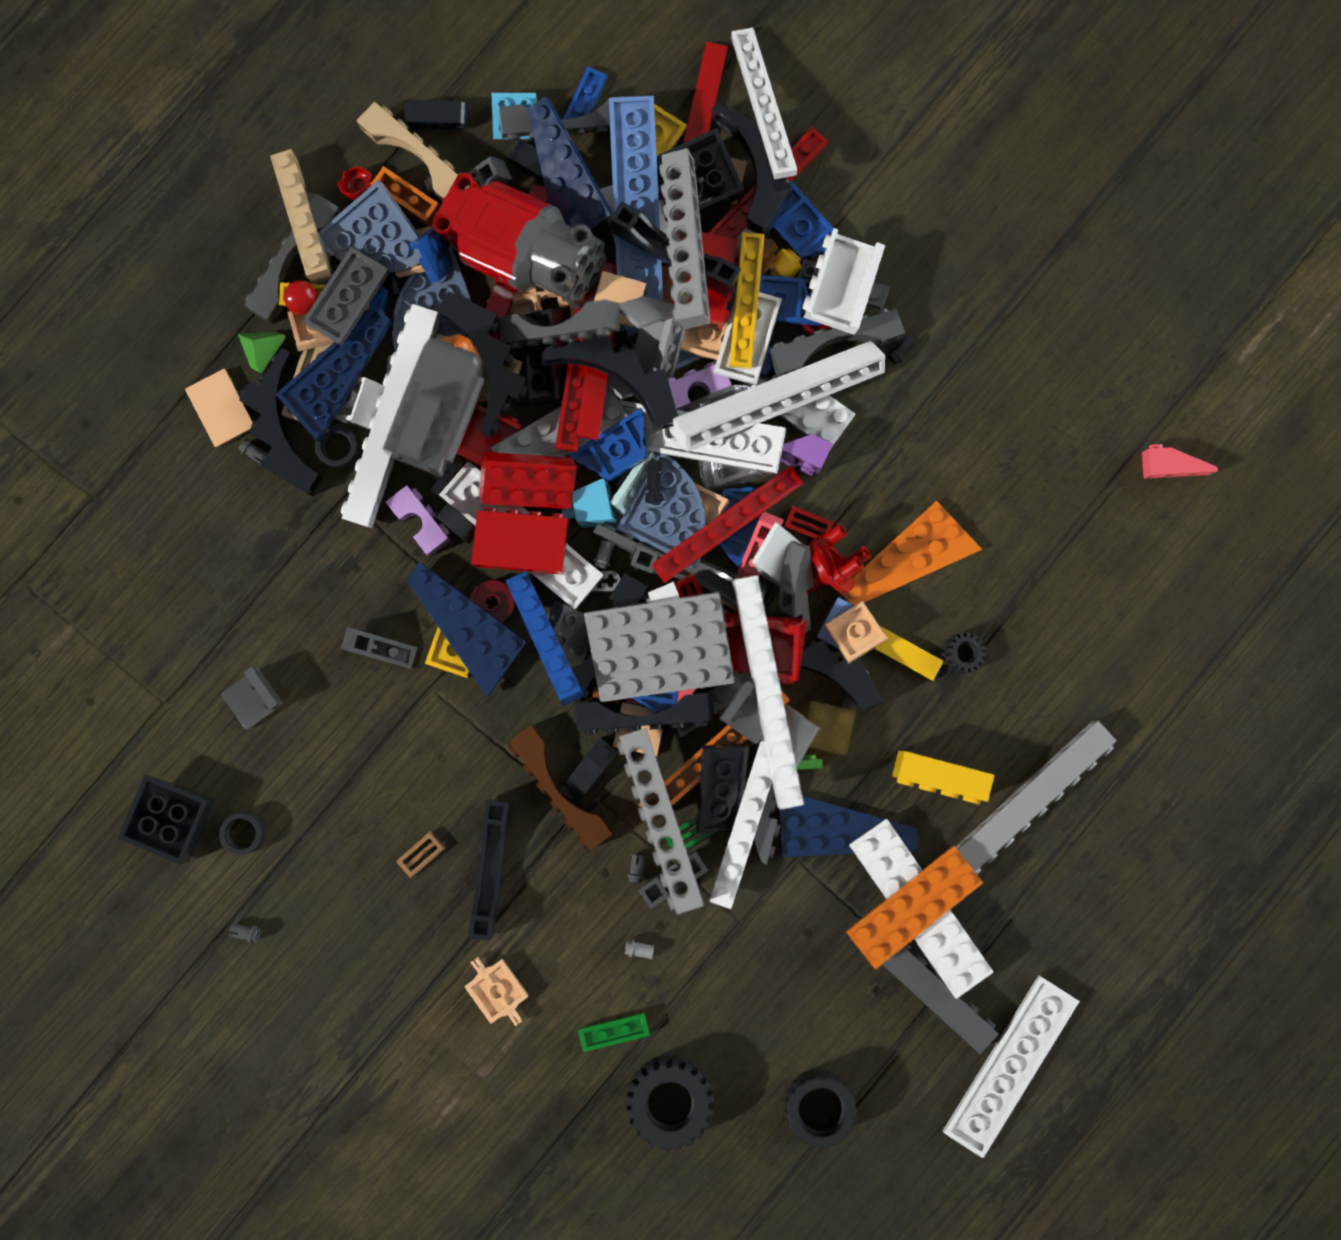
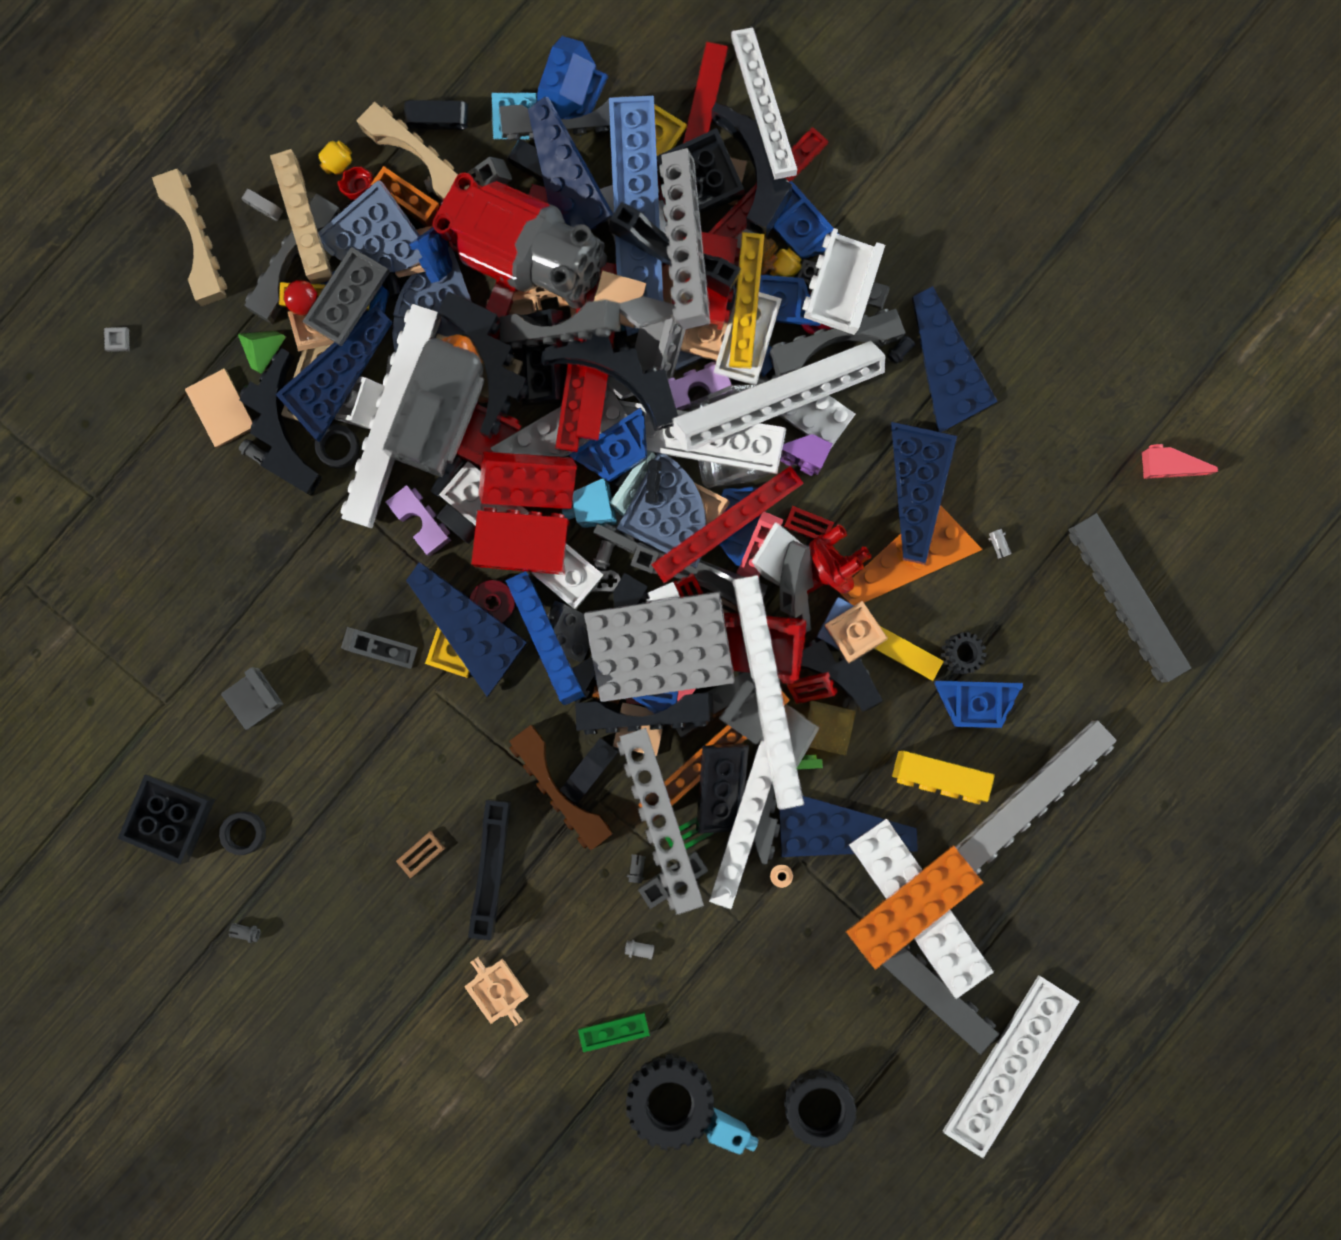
(116, 339): none -> light grey tile
(204, 277): none -> tan arch
(262, 205): none -> light grey beam
(335, 157): none -> yellow head
(567, 76): none -> blue wedge
(730, 1133): none -> medium azure torso
(774, 875): none -> light nougat plate
(802, 685): none -> red tile
(921, 473): none -> dark blue wing
(951, 371): none -> dark blue wing
(978, 702): none -> blue wing
(999, 543): none -> light grey pin
(1129, 599): none -> dark grey brick

